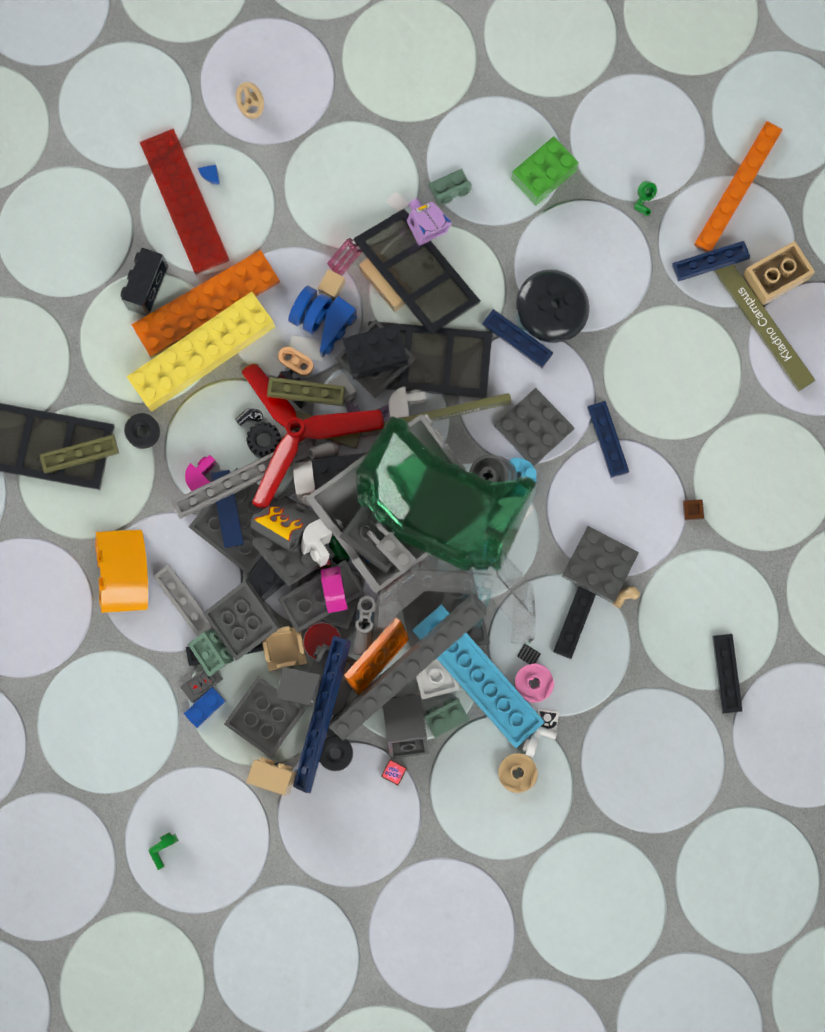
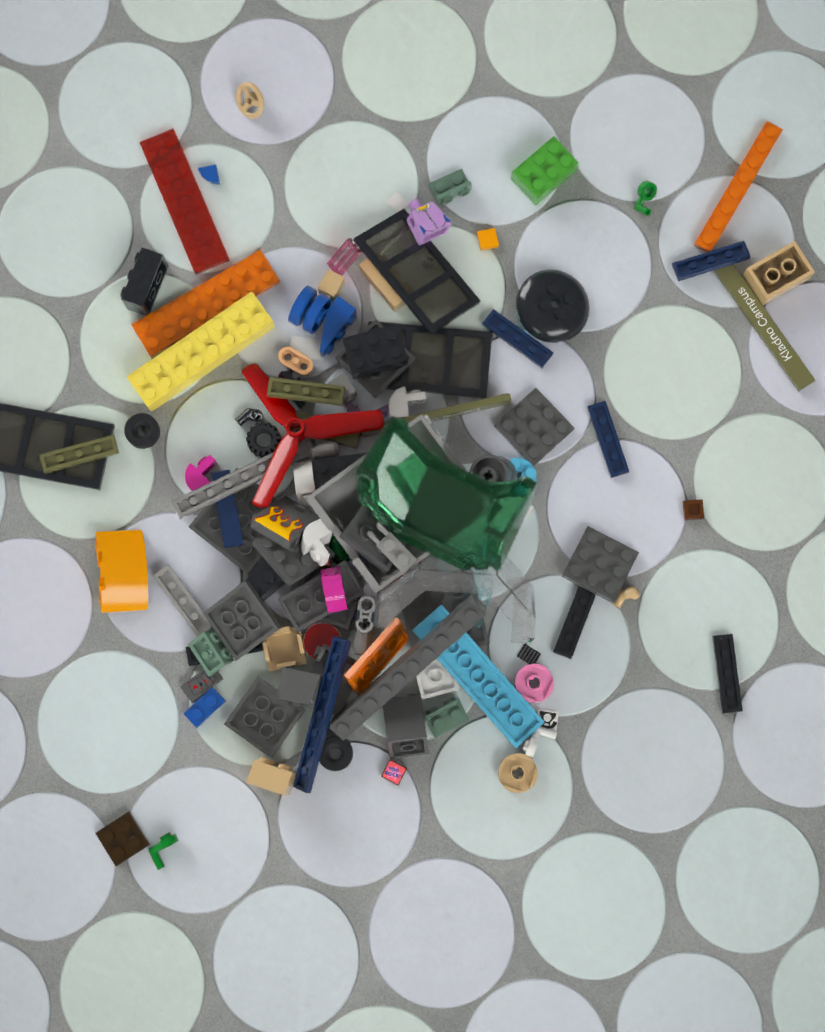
(122, 838): none -> dark brown plate
(487, 239): none -> light orange tile

